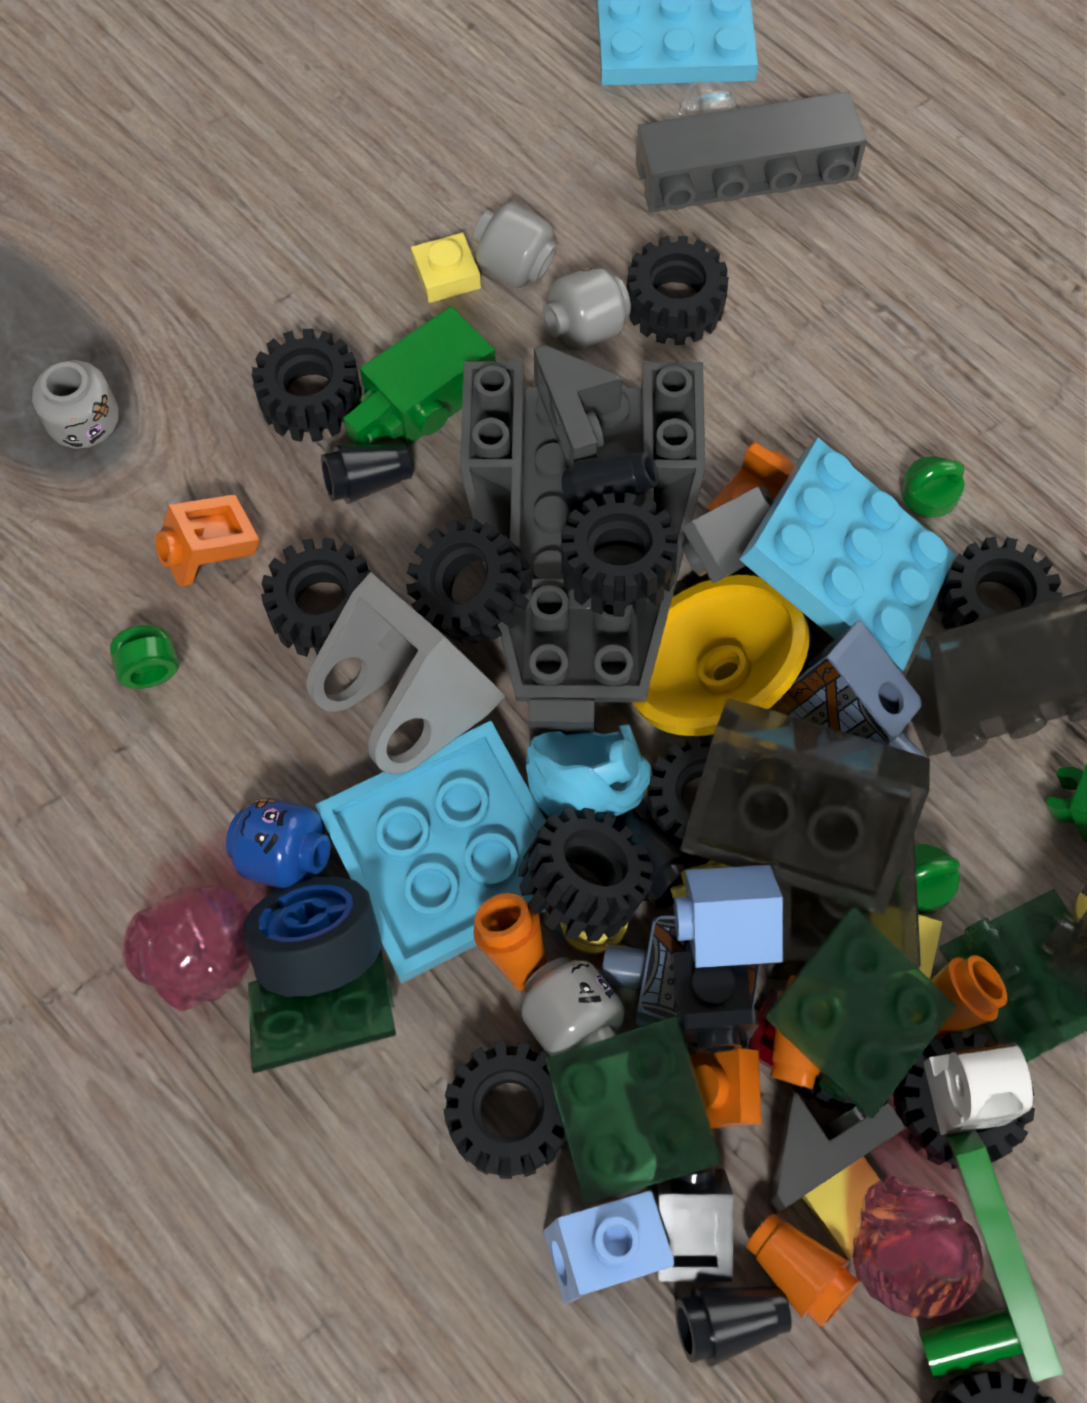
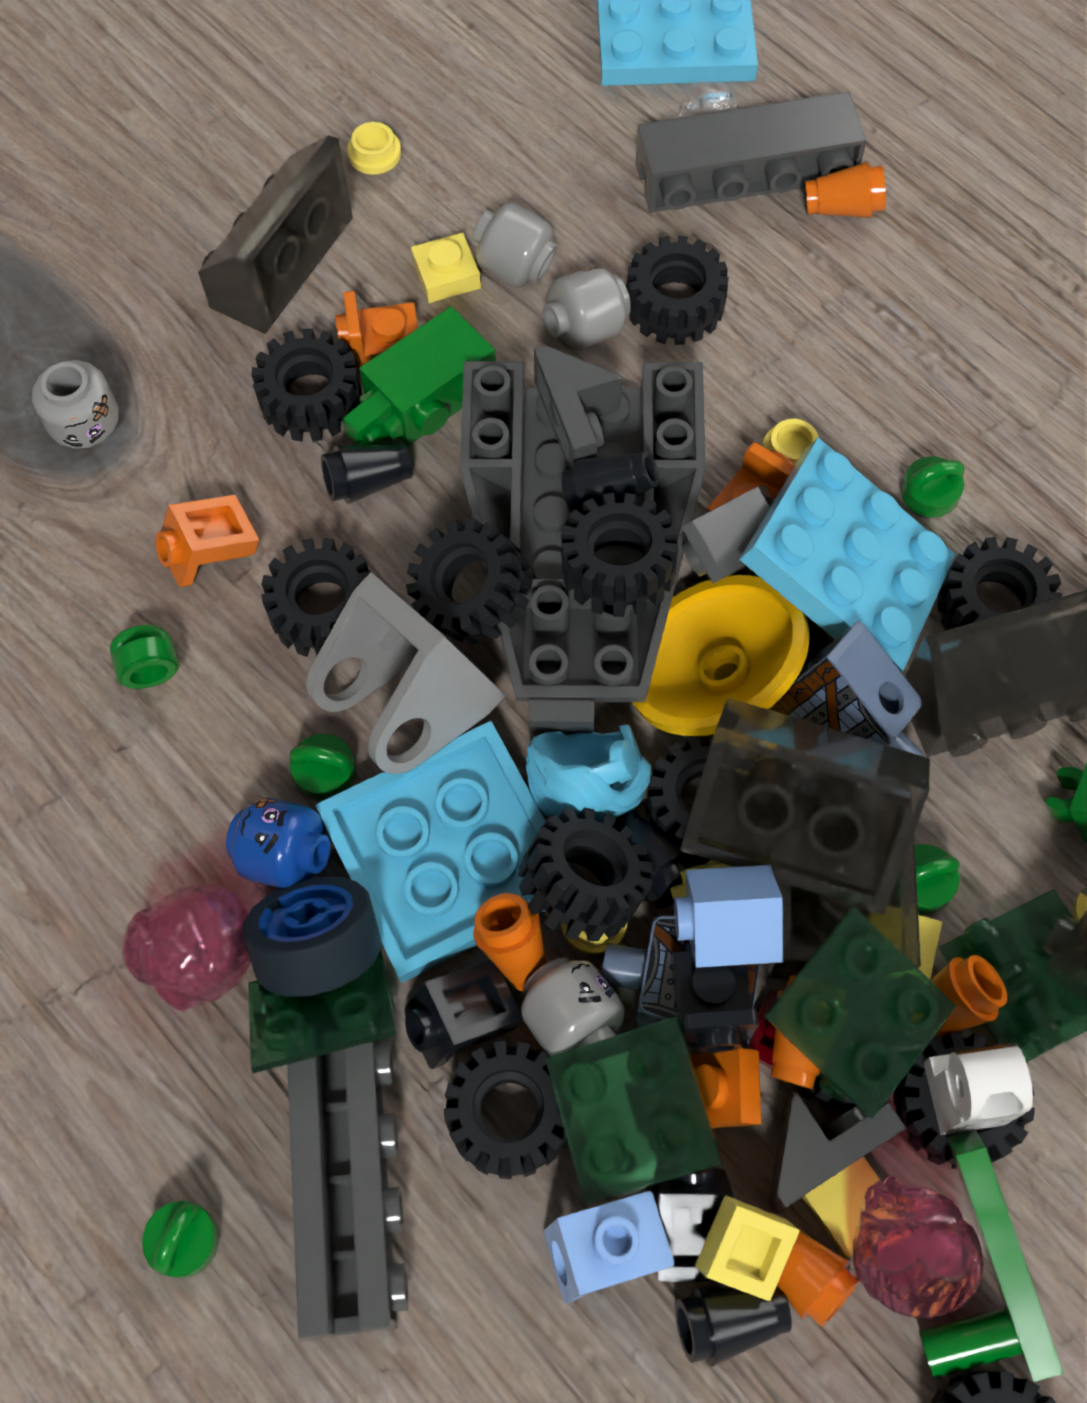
(180, 1239): none -> green tile
(280, 237): none -> clear smoke slope
(322, 766): none -> green tile
(343, 1193): none -> dark grey brick
(373, 148): none -> light yellow plate
(373, 329): none -> orange bracket
(460, 1012): none -> black bracket
(747, 1248): none -> light yellow plate
(790, 438): none -> light yellow plate
(848, 192): none -> orange cone

